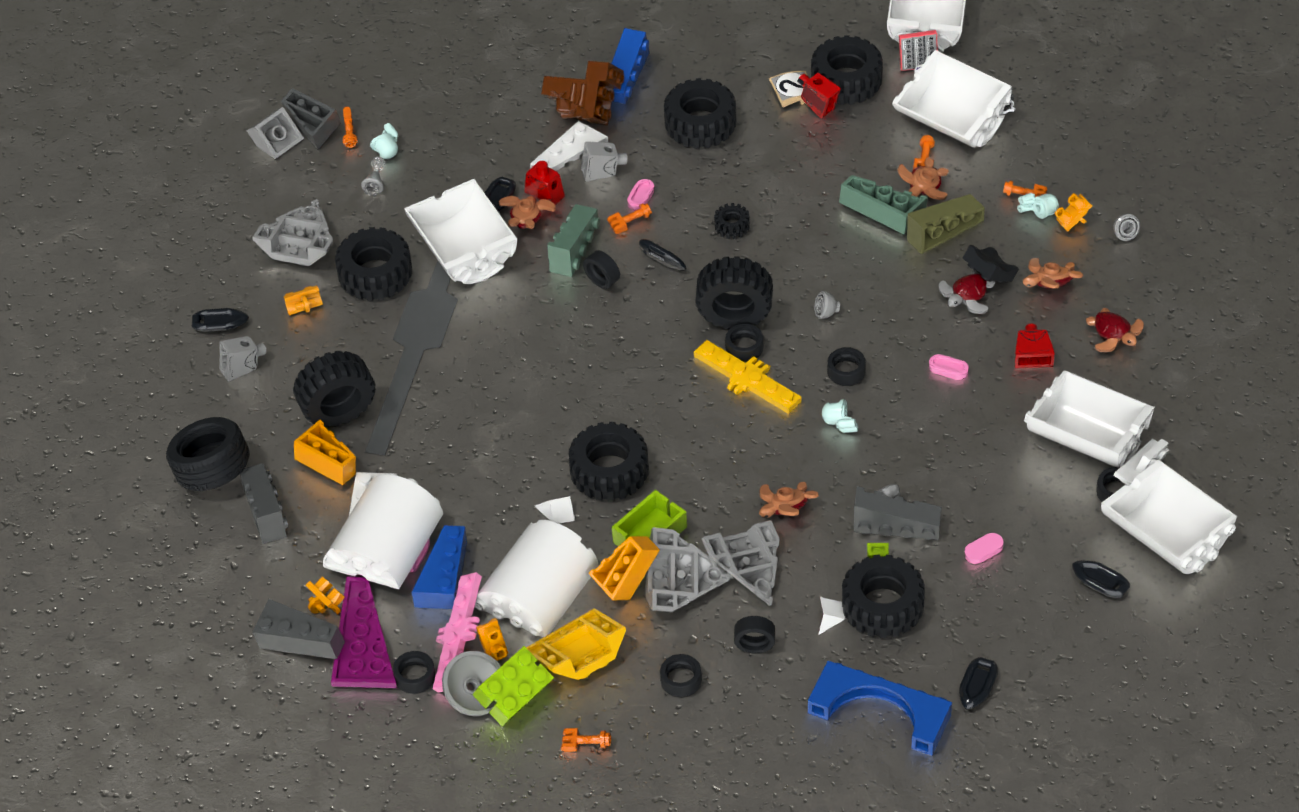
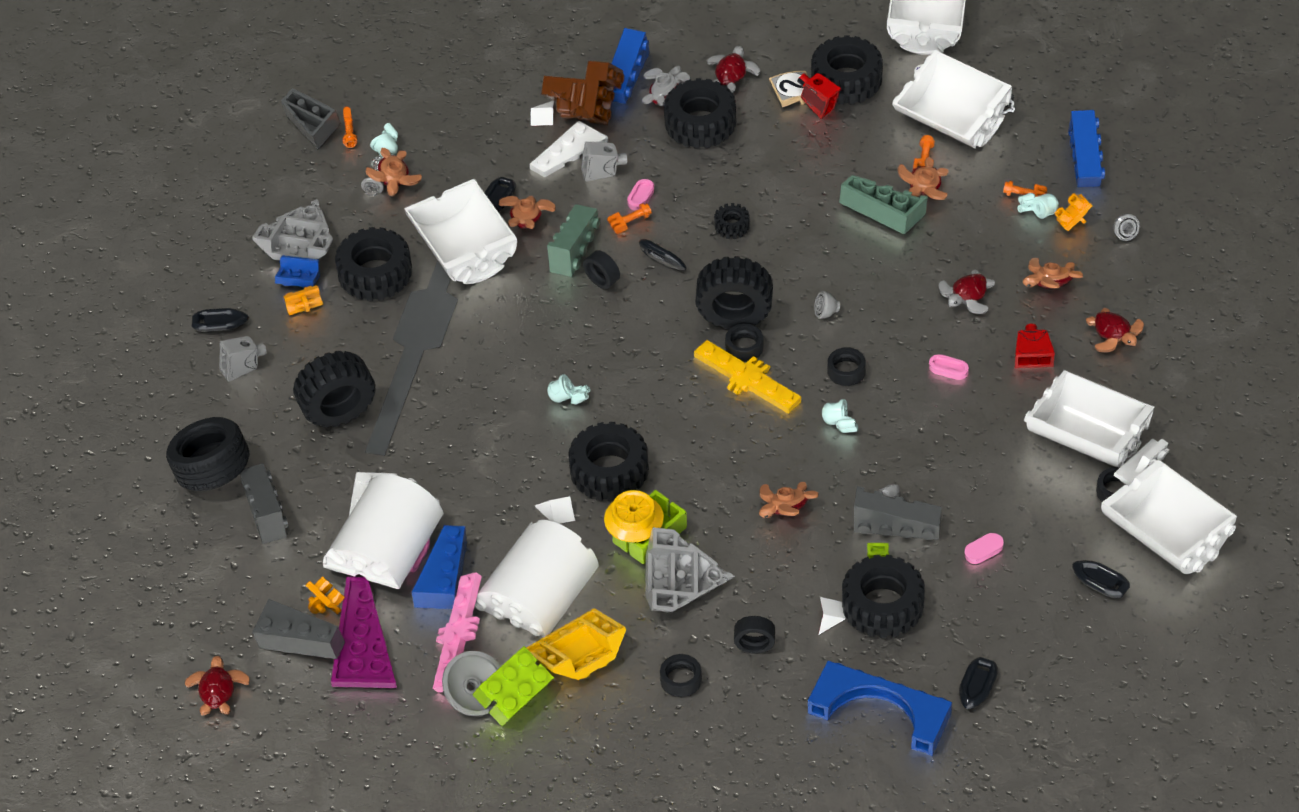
(216, 685): none -> dark red animal
(275, 133): light grey slope -> none
(297, 271): none -> blue bracket
(325, 454): light orange wedge -> none
(393, 172): none -> nougat animal
(414, 658): black tyre -> none
(492, 639): light orange hips -> none
(542, 114): none -> white sticker
(544, 183): red torso -> none
(564, 389): none -> light aqua piece
(572, 738): orange hinge -> none
(625, 567): light orange wedge -> none
(633, 516): none -> yellow piece
(663, 84): none -> light grey animal
(732, 67): none -> dark red animal
(748, 557): light grey wedge -> none
(915, 48): tile -> none
(942, 222): olive wedge -> none
(989, 264): black brick -> none
(1085, 148): none -> blue wedge

